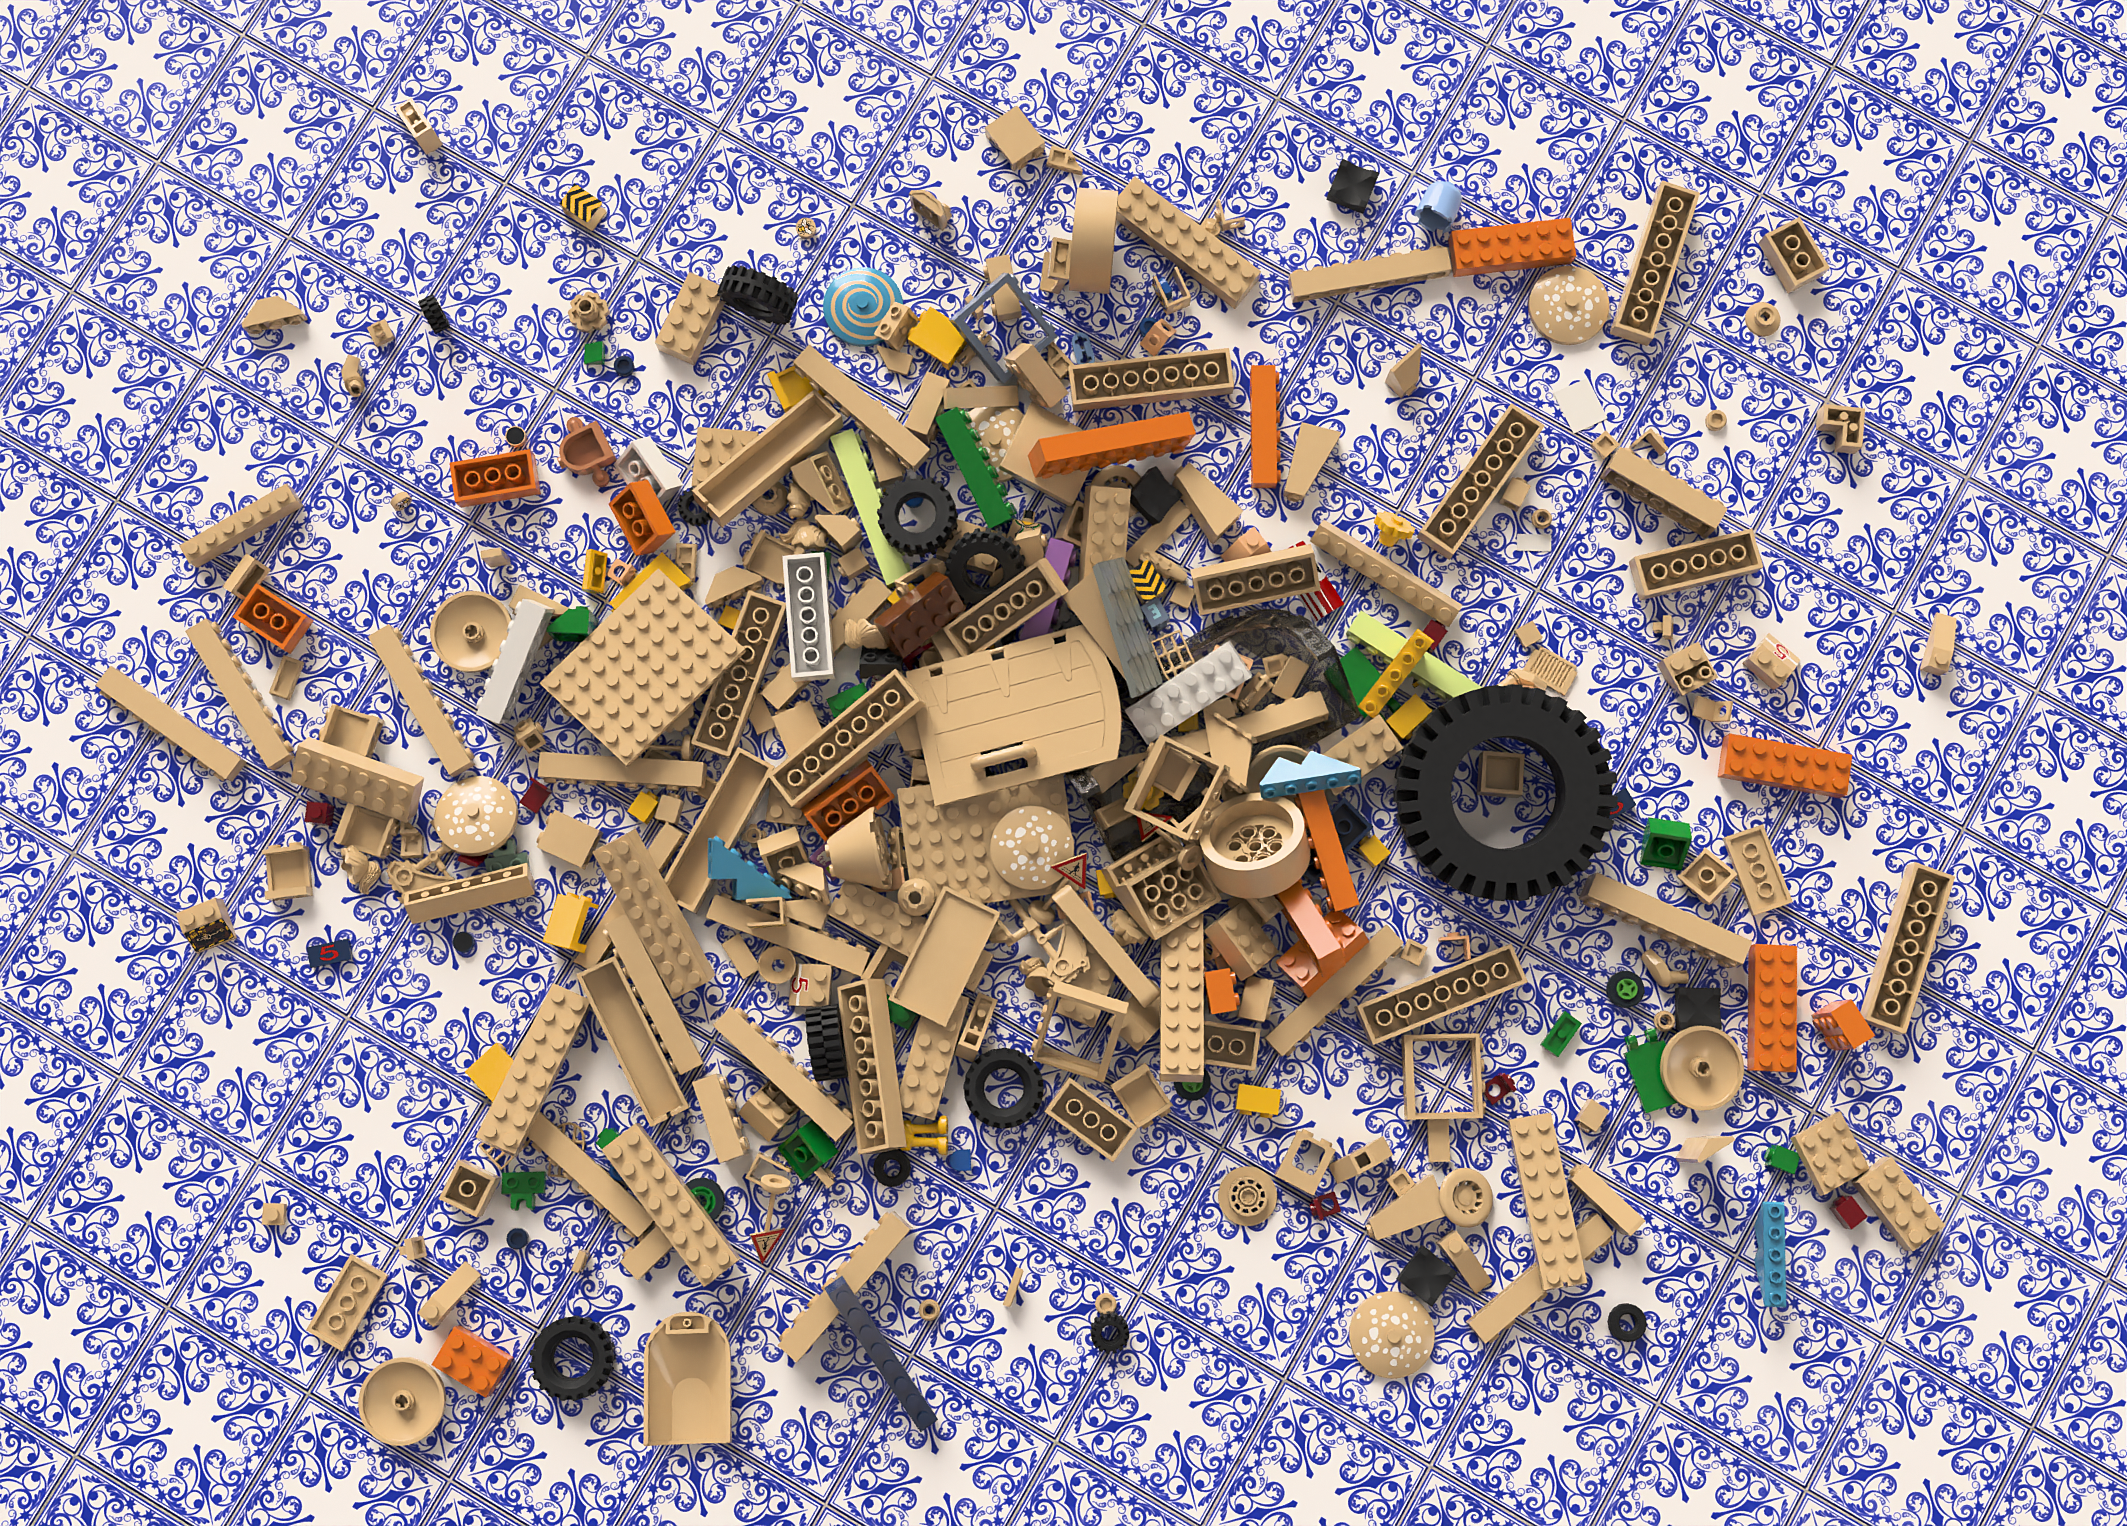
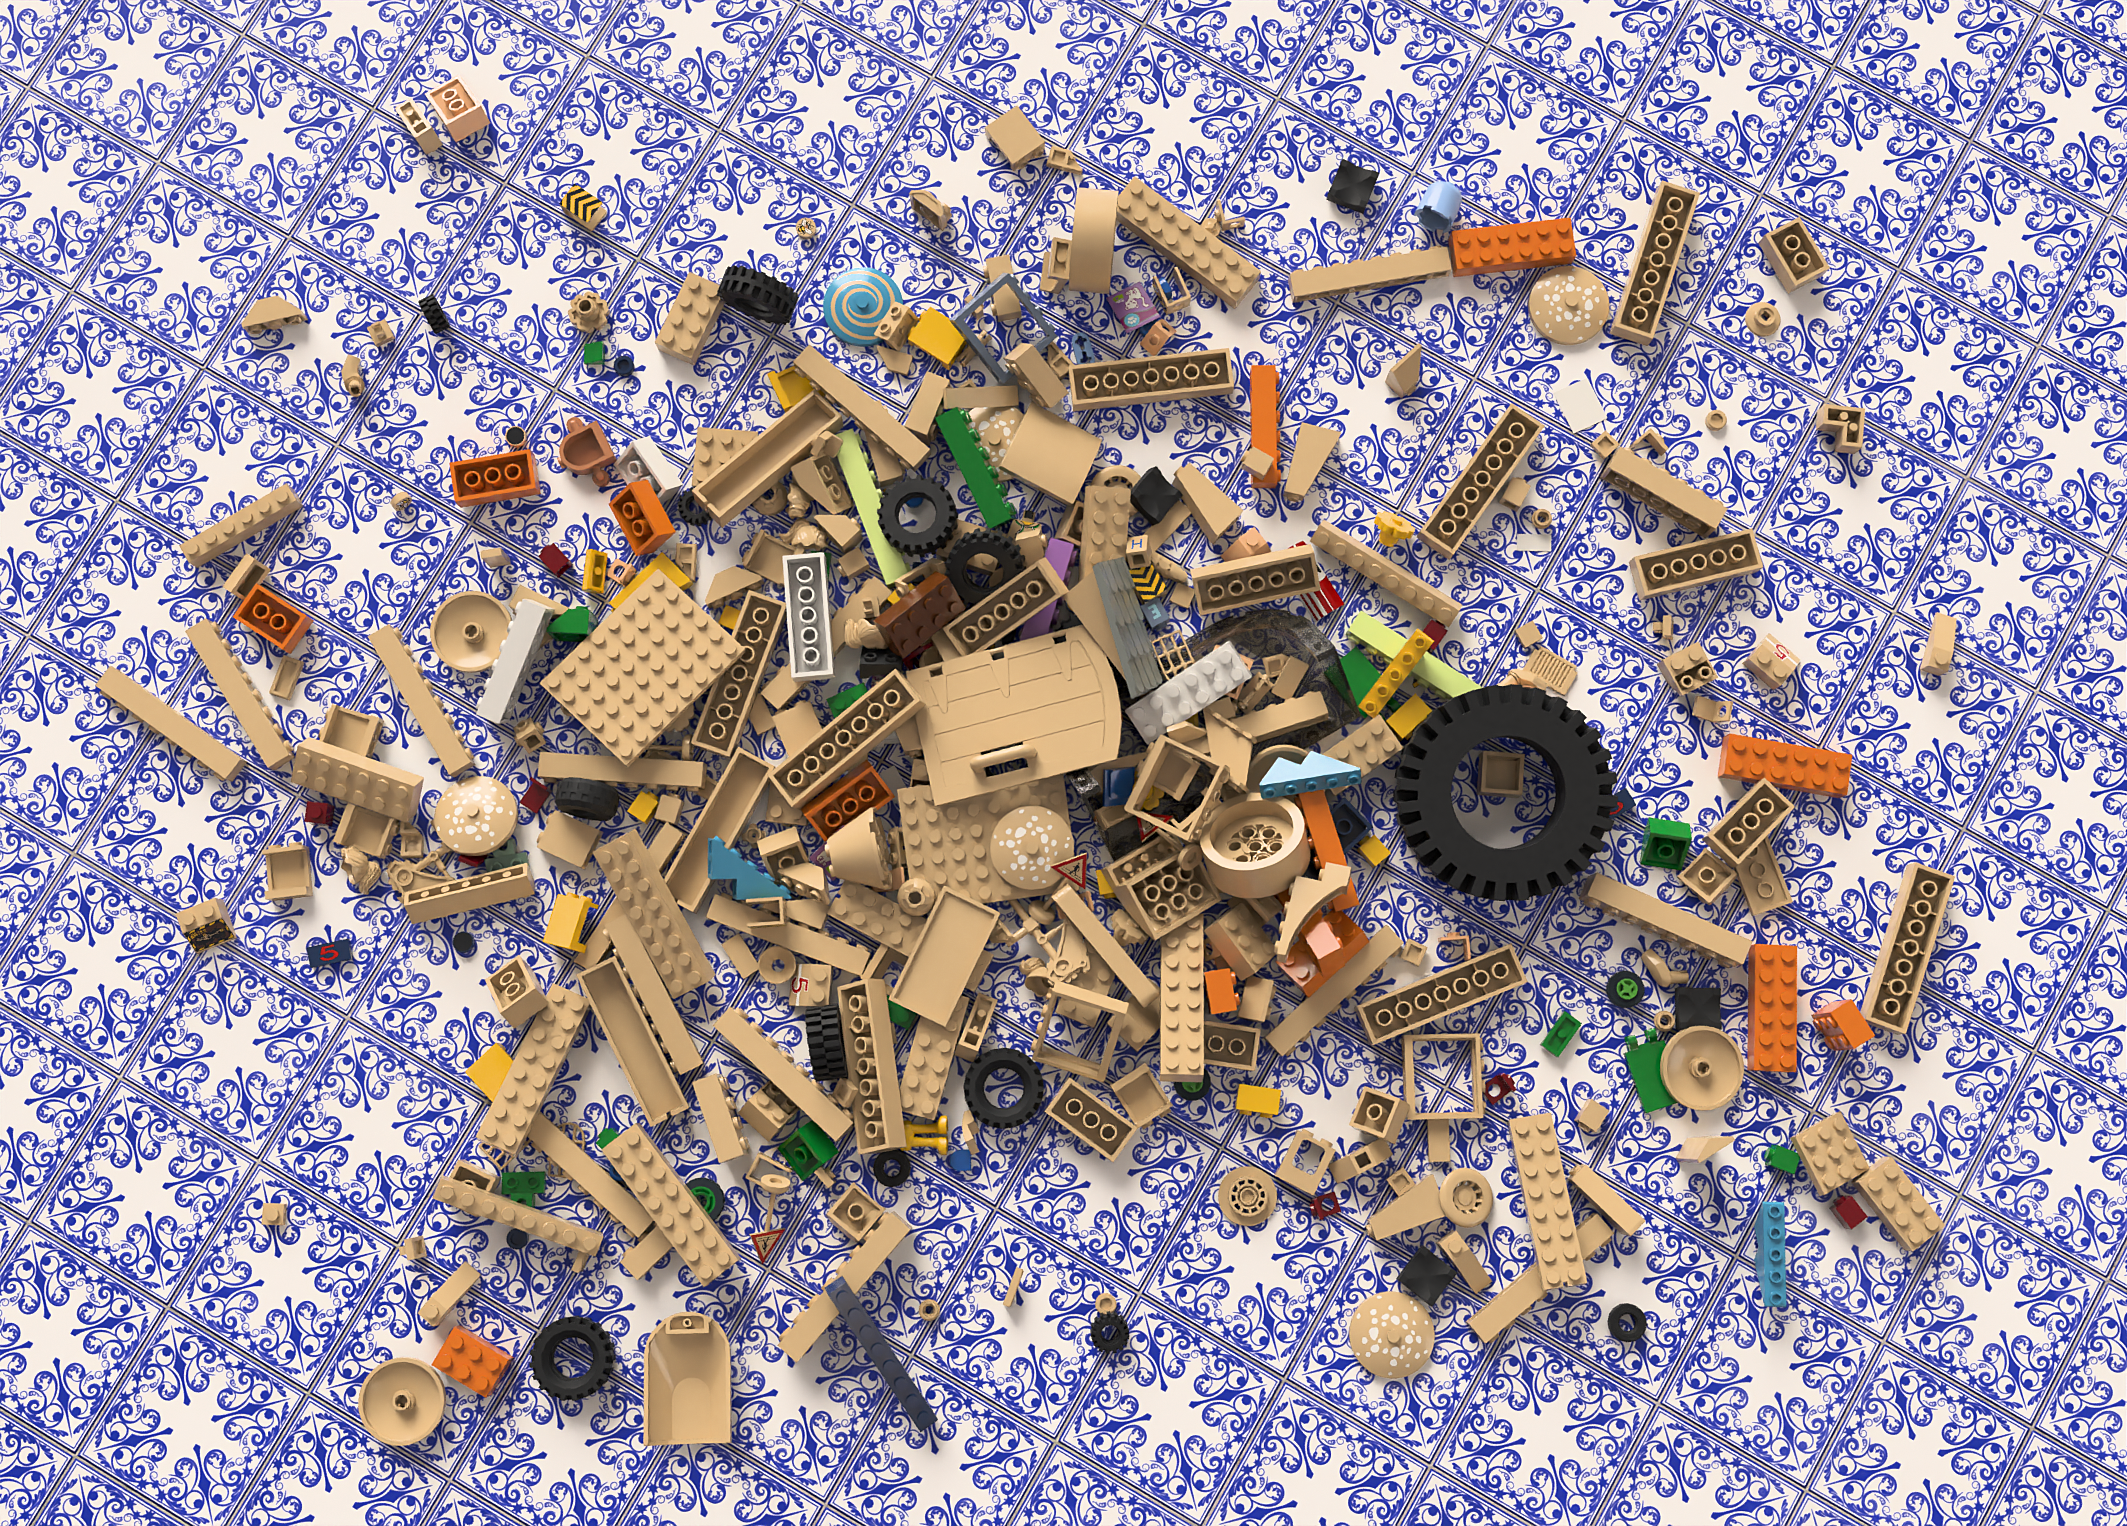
(347, 1302): tan plate -> none
(458, 108): none -> light nougat slope
(516, 991): none -> tan brick
(518, 1215): none -> tan brick
(555, 559): none -> dark red brick
(587, 799): none -> black tyre
(826, 443): none -> tan bracket
(845, 1092): none -> tan plate
(854, 1213): none -> tan slope
(868, 607): none -> tan tile
(970, 1128): none -> tan slope
(1111, 445): orange brick -> none
(1117, 785): none -> blue piece
(1133, 307): none -> sticker
(1138, 551): none -> tan brick
(1185, 732): none -> tan tile
(1256, 463): none -> tan brick
(1306, 899): none -> tan arch
(1379, 1115): none -> tan brick
(1748, 823): none -> tan brick

